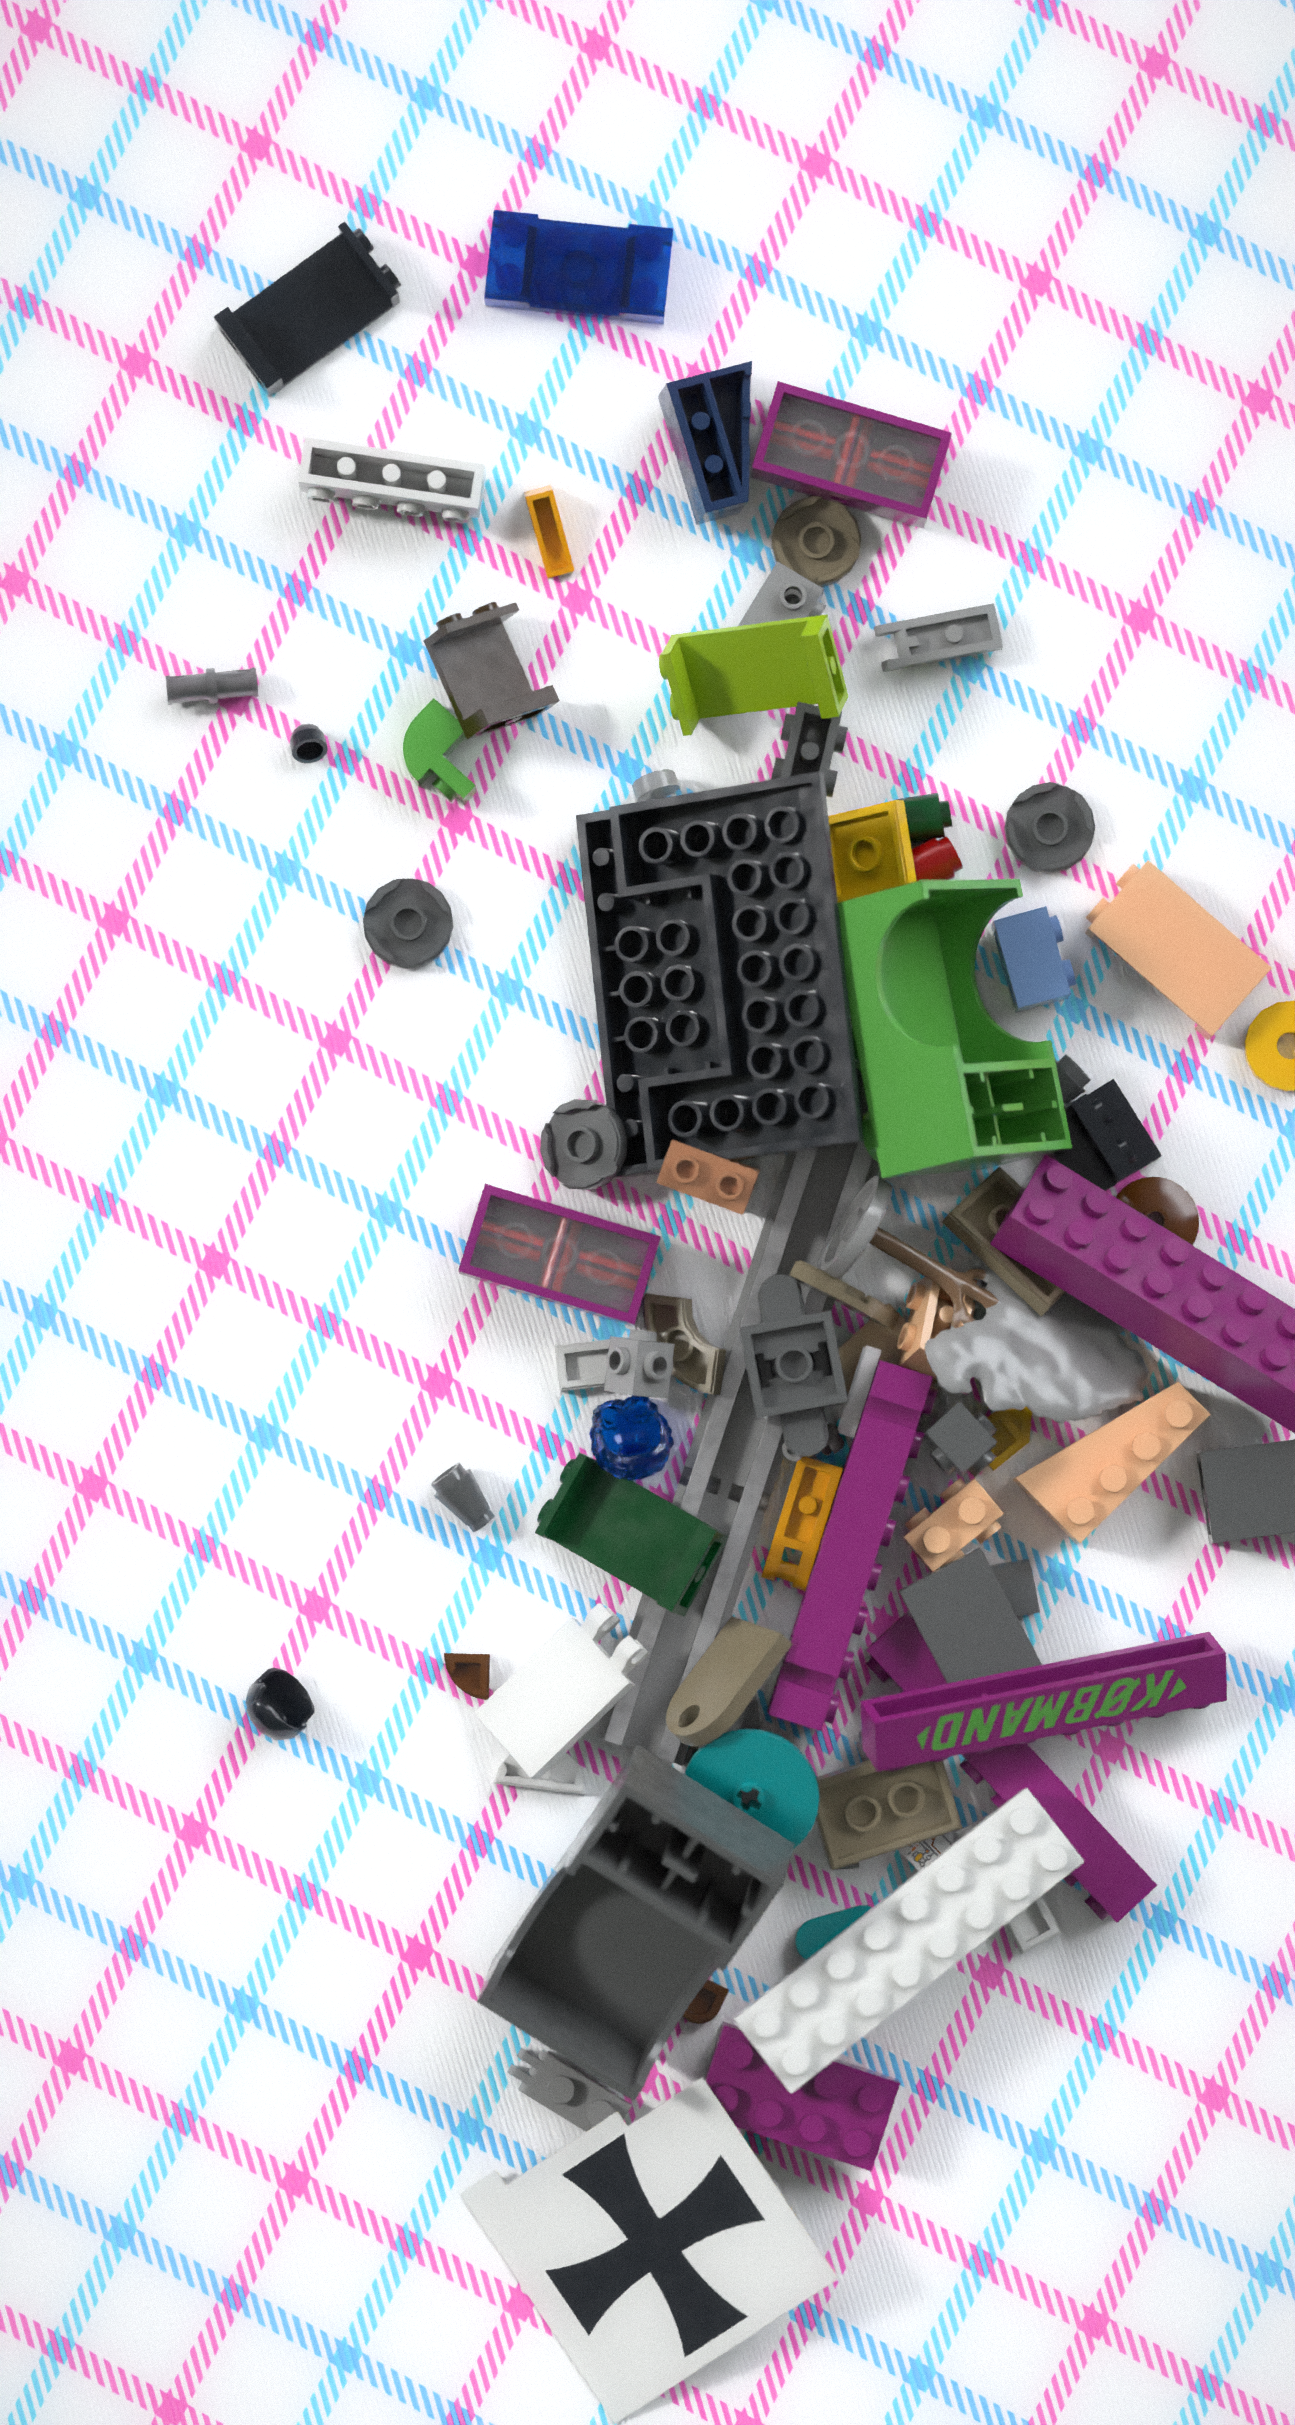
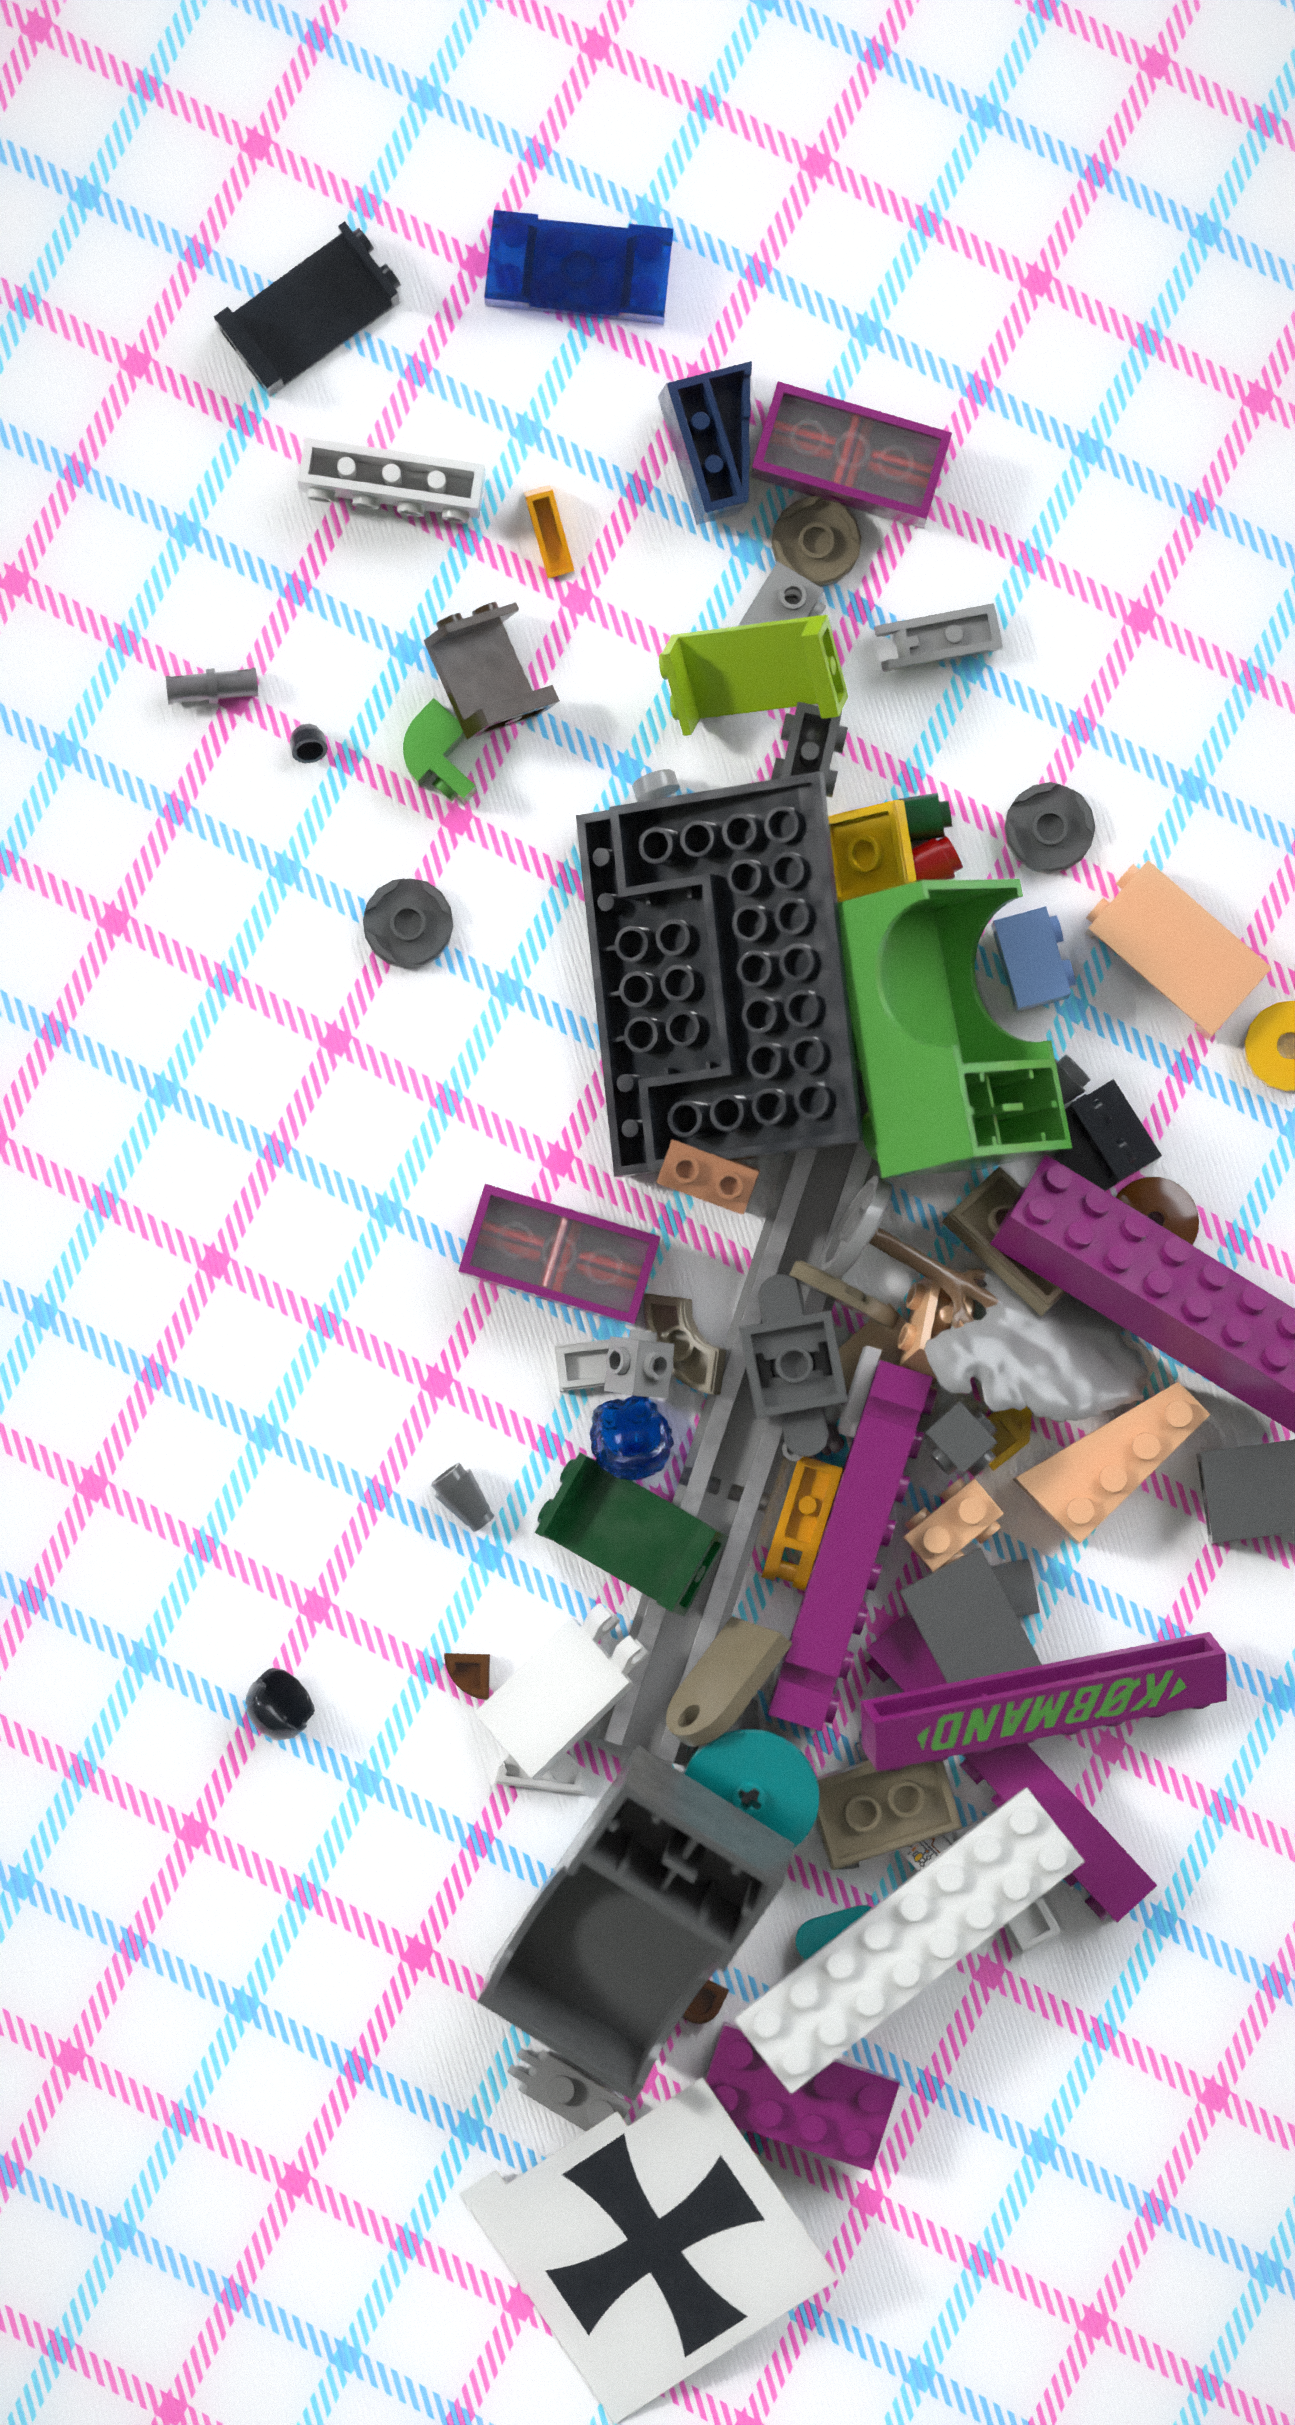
(584, 1144): dark grey tile -> none

